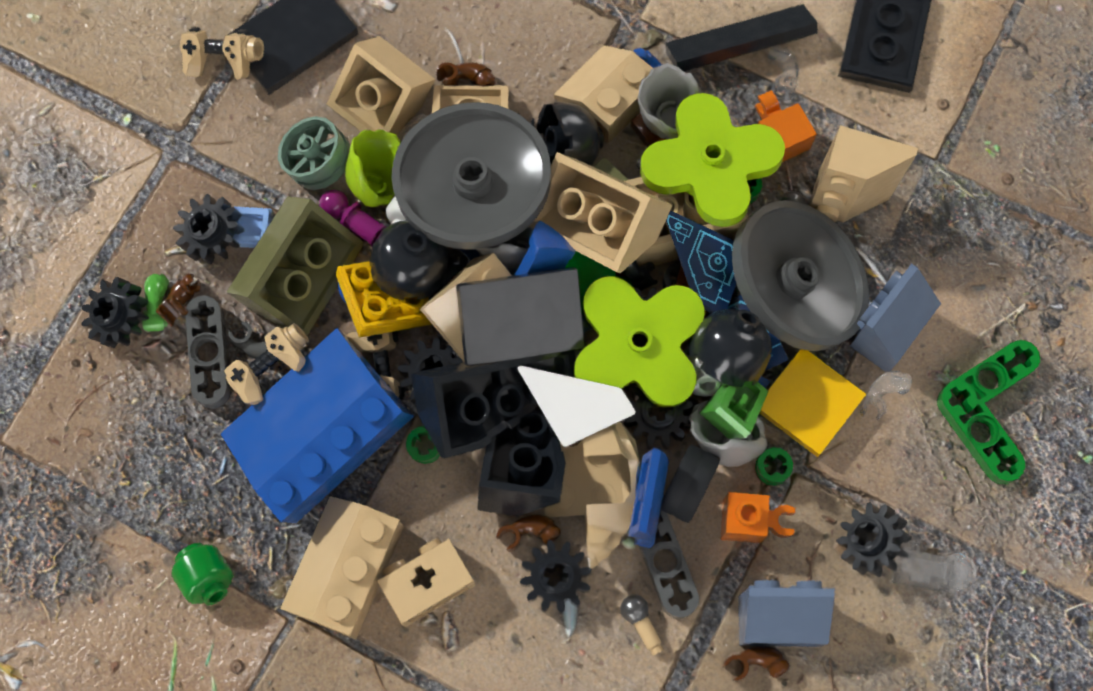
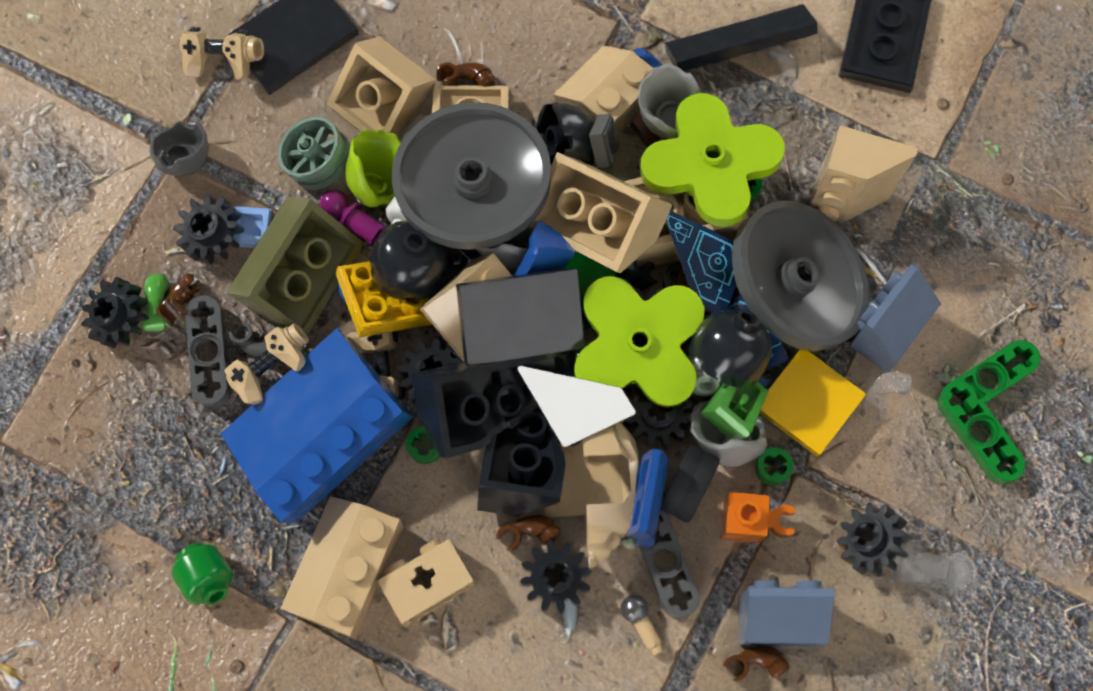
(180, 149): none -> dark grey hair
(604, 140): none -> dark grey tile
(789, 123): orange brick -> none

